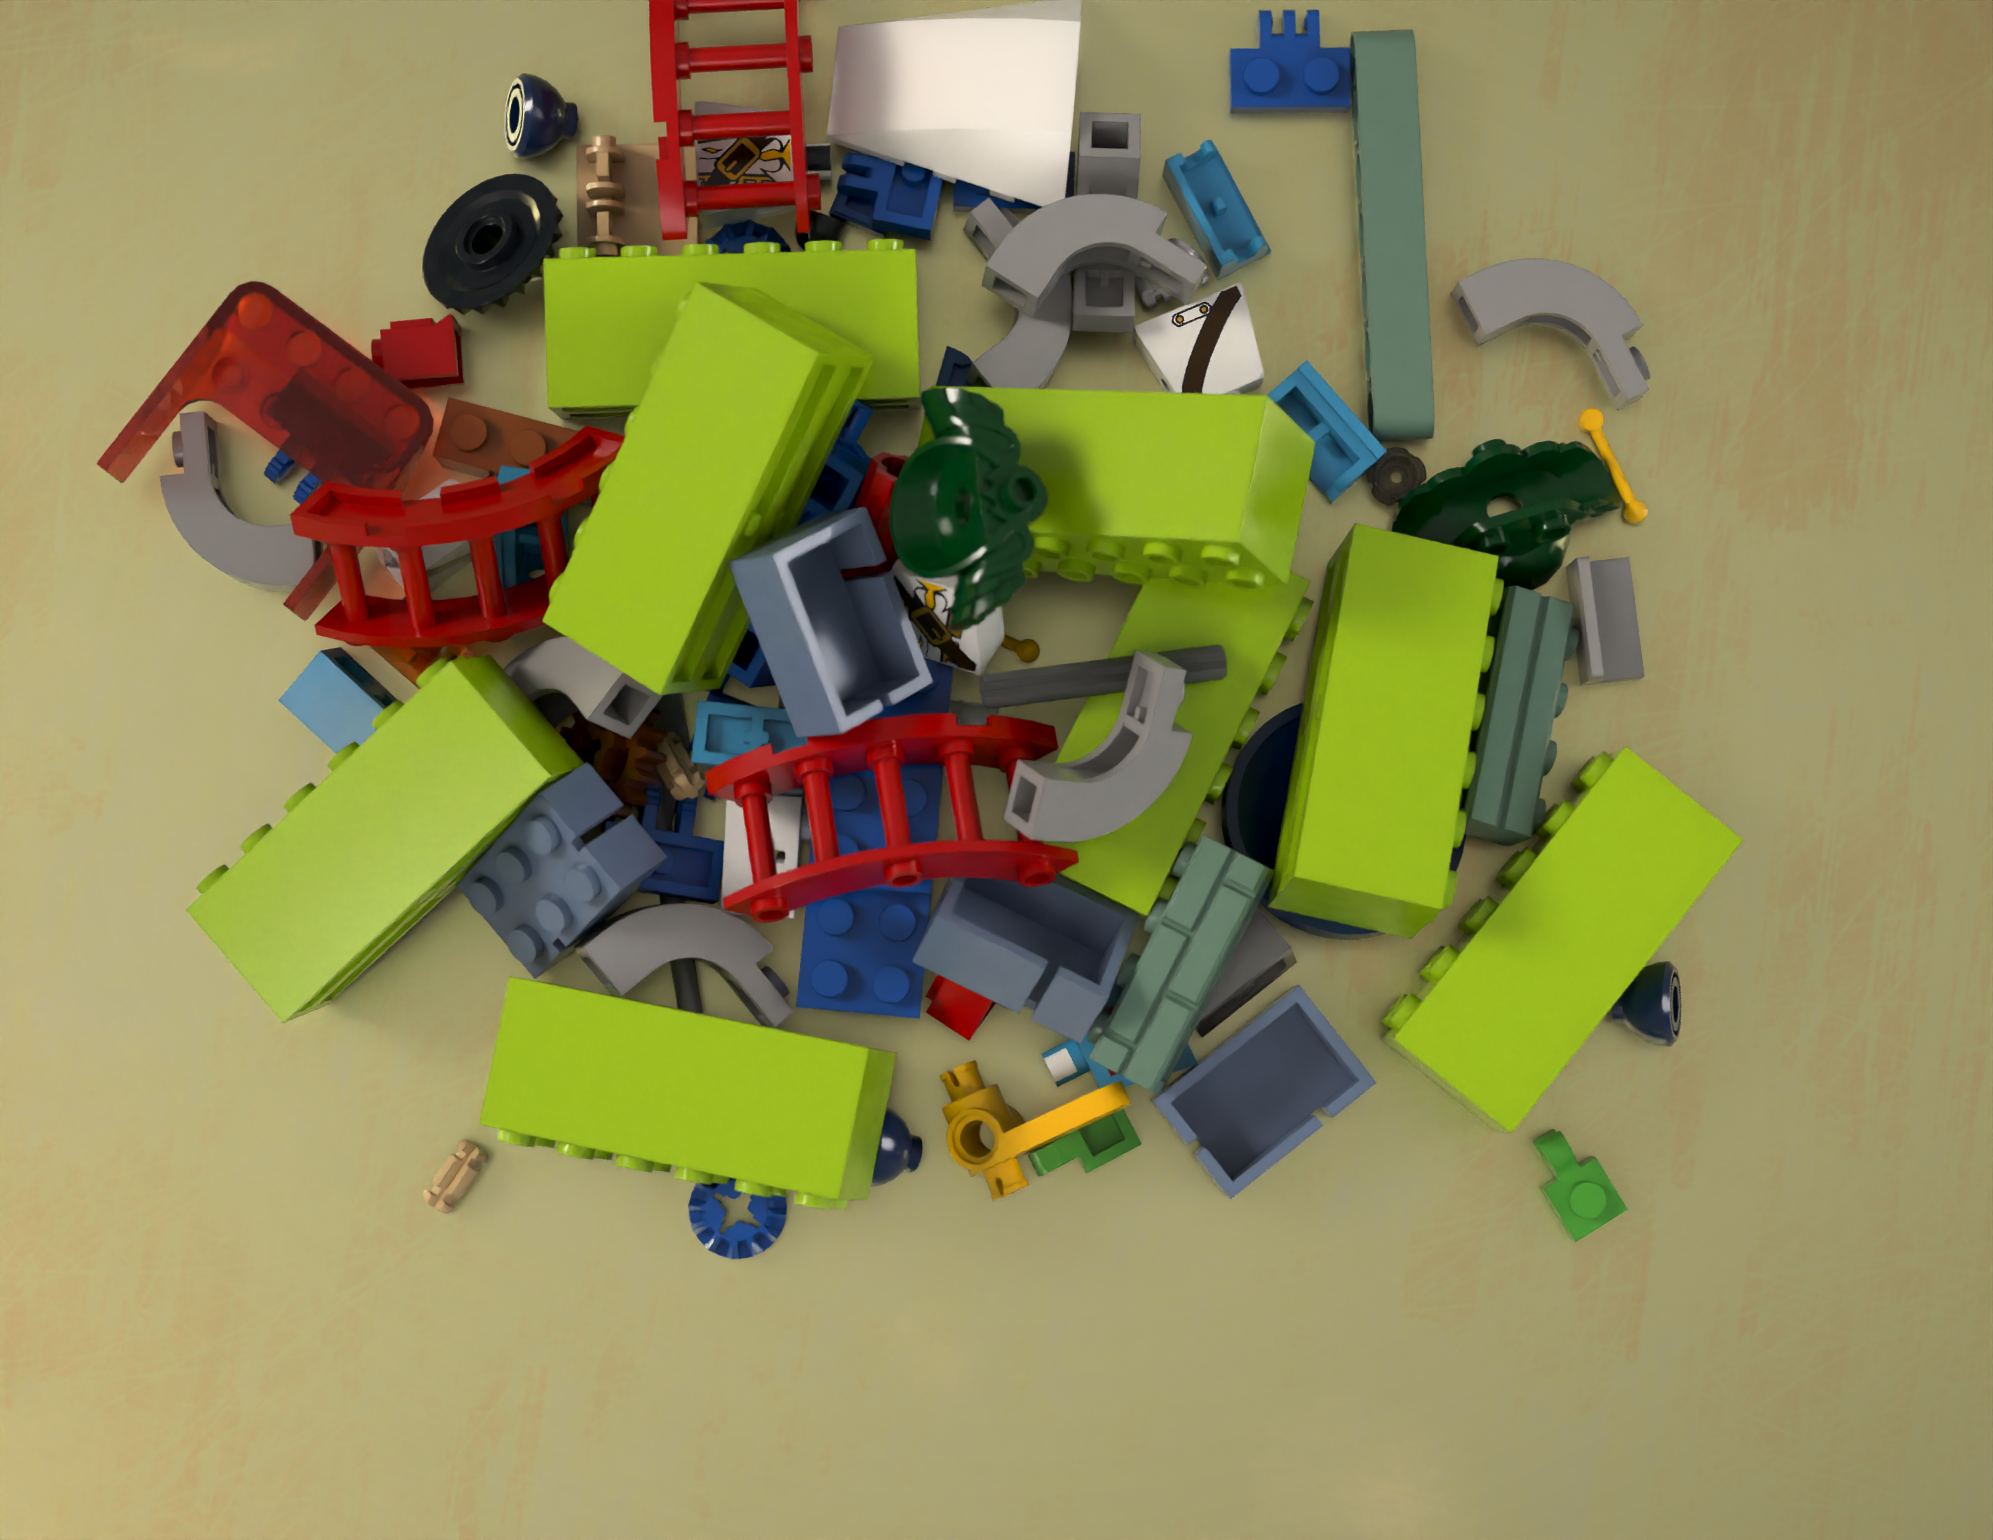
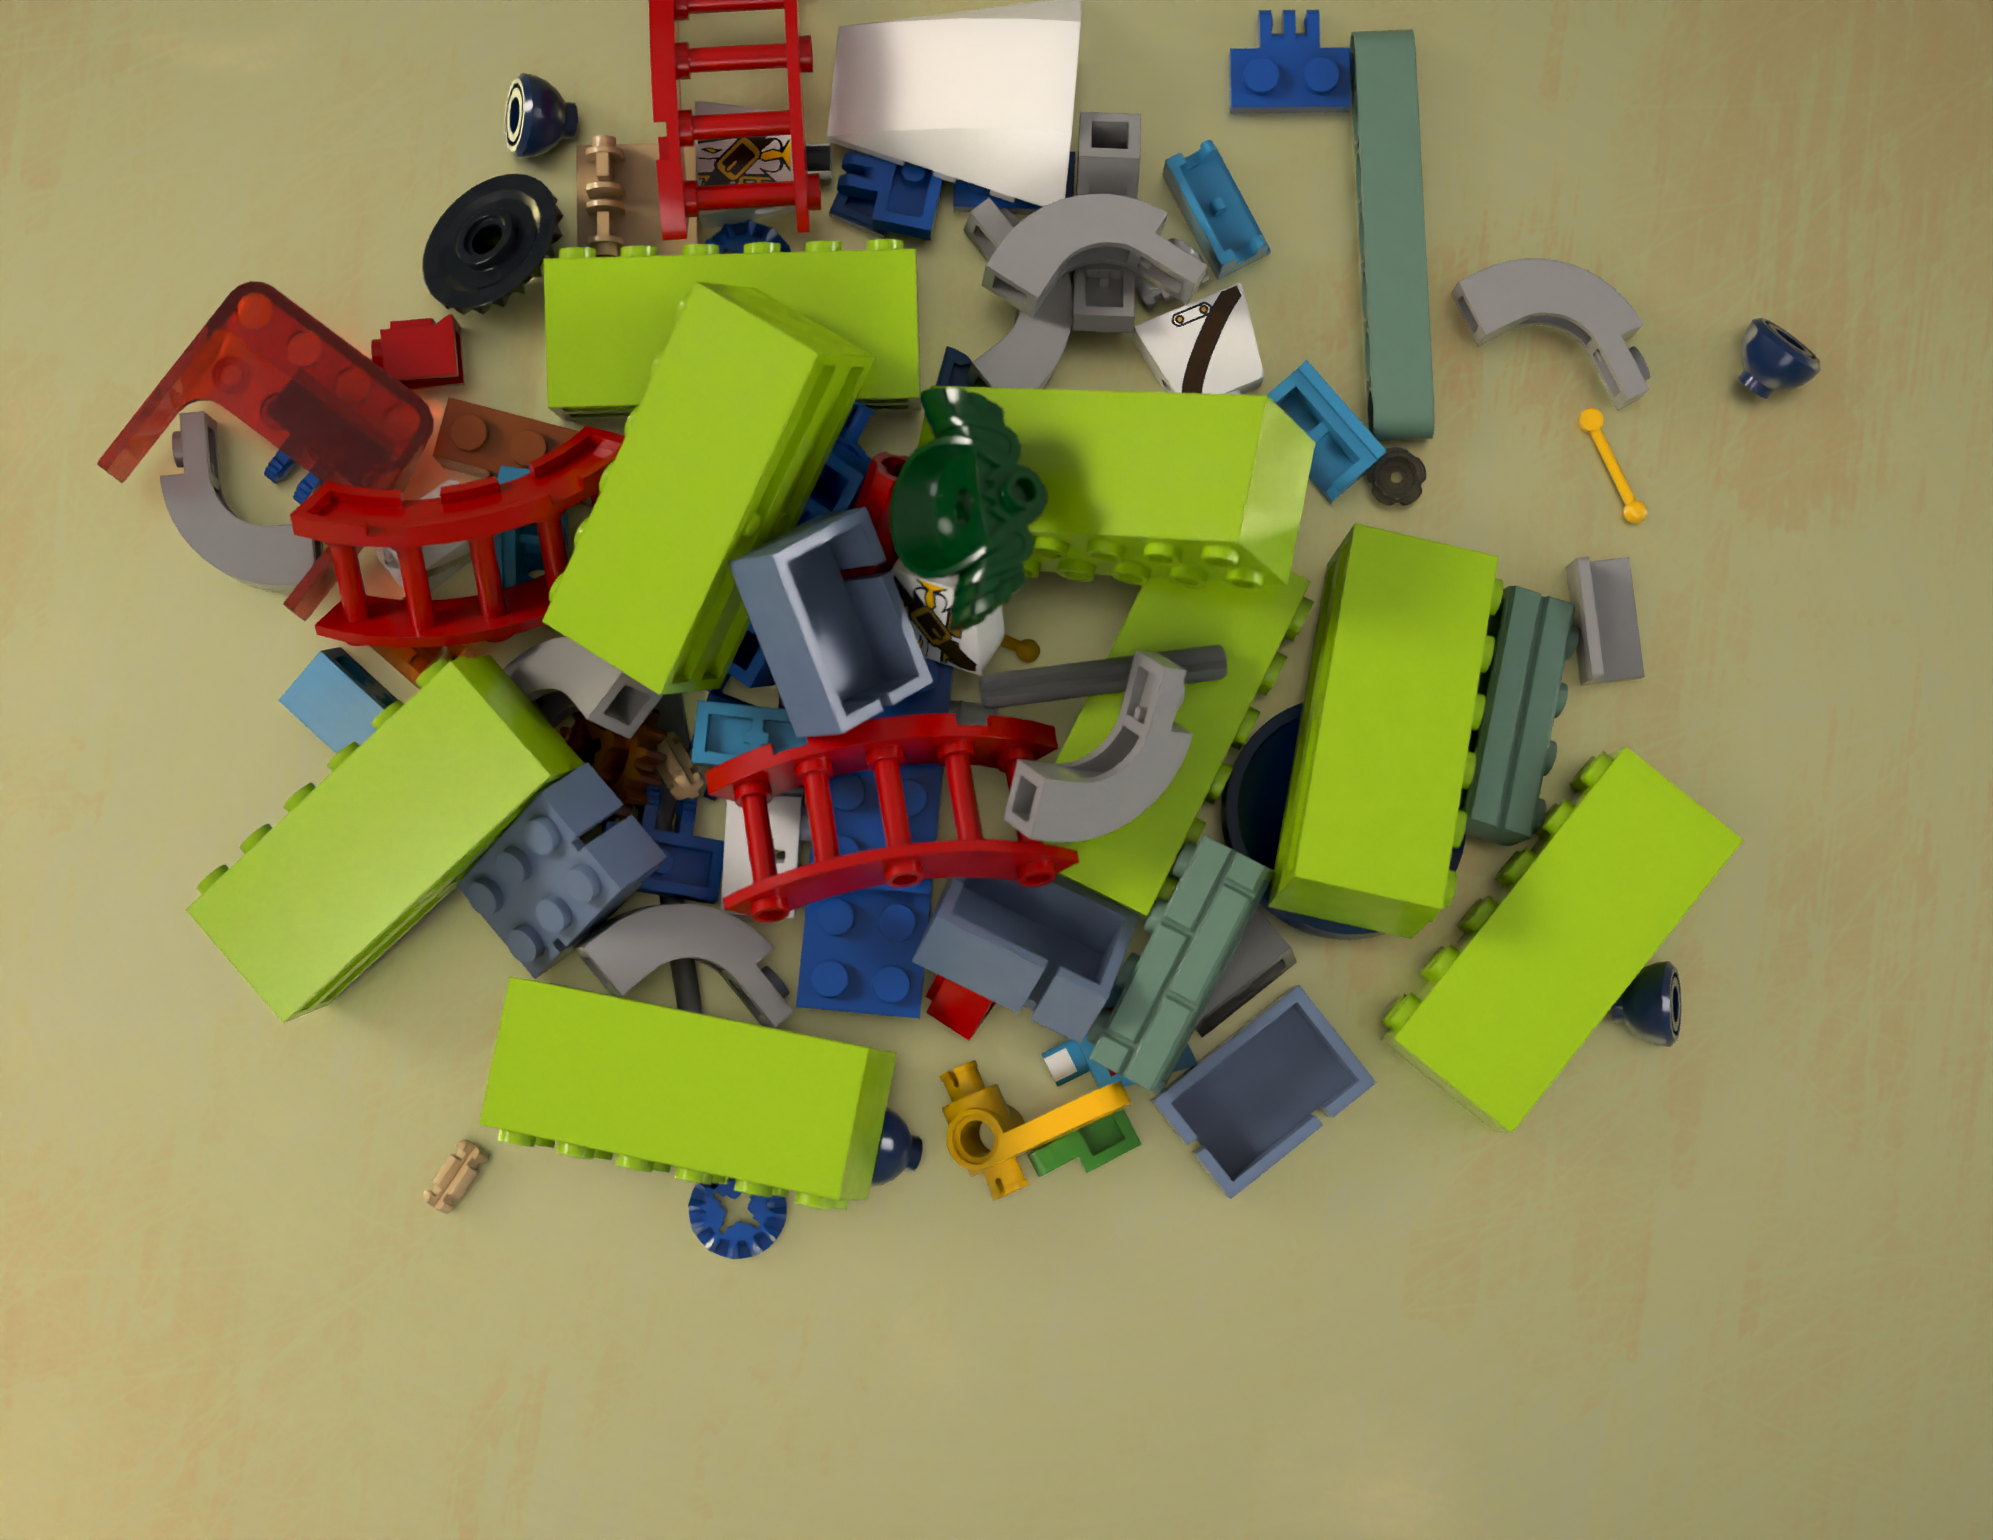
(821, 228): black hinge -> none
(1549, 481): dark green piece -> none
(1580, 1191): bright green plate -> none
(1775, 359): none -> dark blue brick

